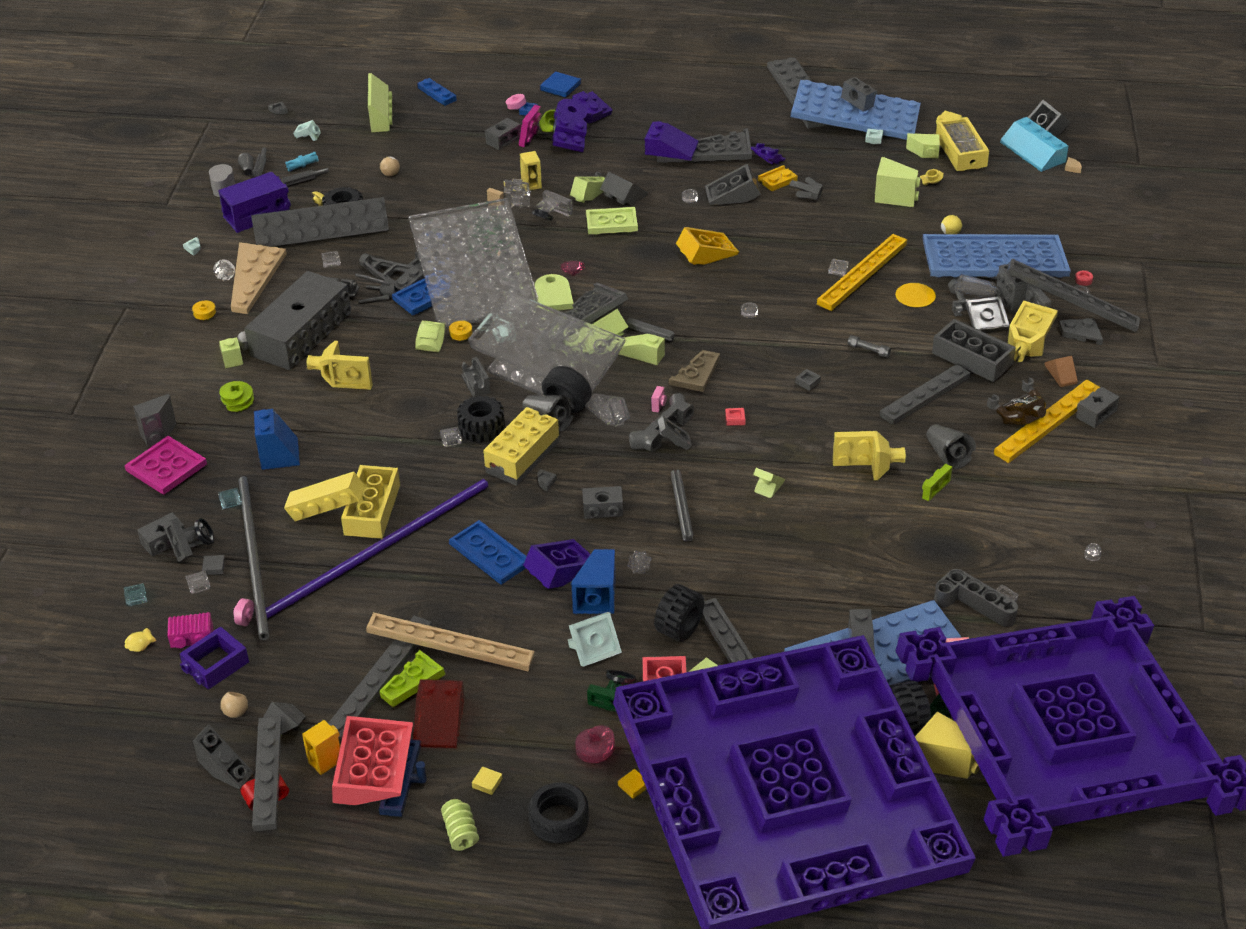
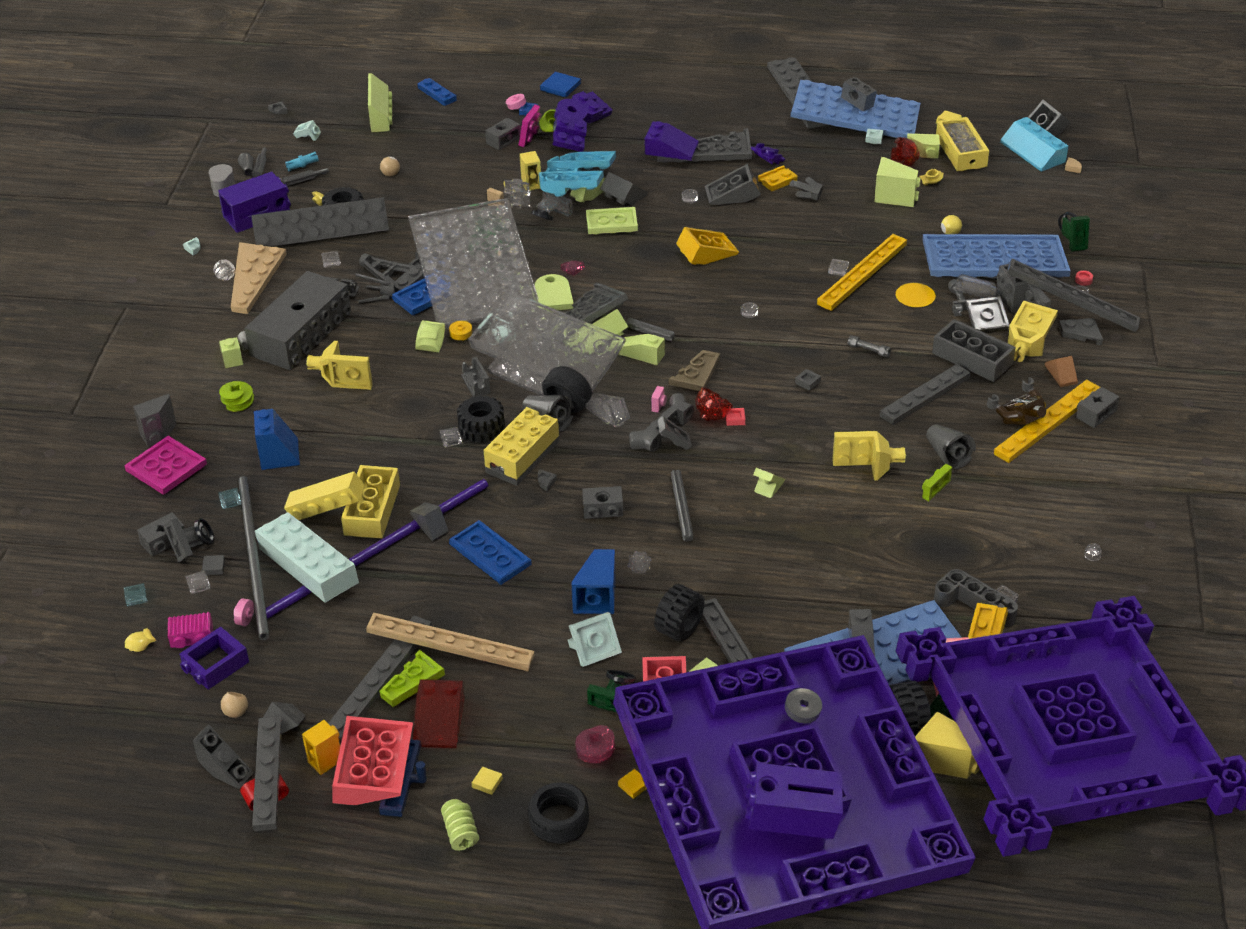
(204, 310): yellow wheel -> none
(307, 557): none -> light aqua brick
(431, 520): none -> dark grey slope
(556, 562): dark purple slope -> none
(567, 172): none -> medium azure plate
(712, 405): none -> clear red cylinder
(794, 800): none -> dark purple brick
(803, 697): none -> dark grey piece
(905, 152): none -> clear red cylinder
(987, 620): none -> yellow plate
(1075, 230): none -> dark green piece

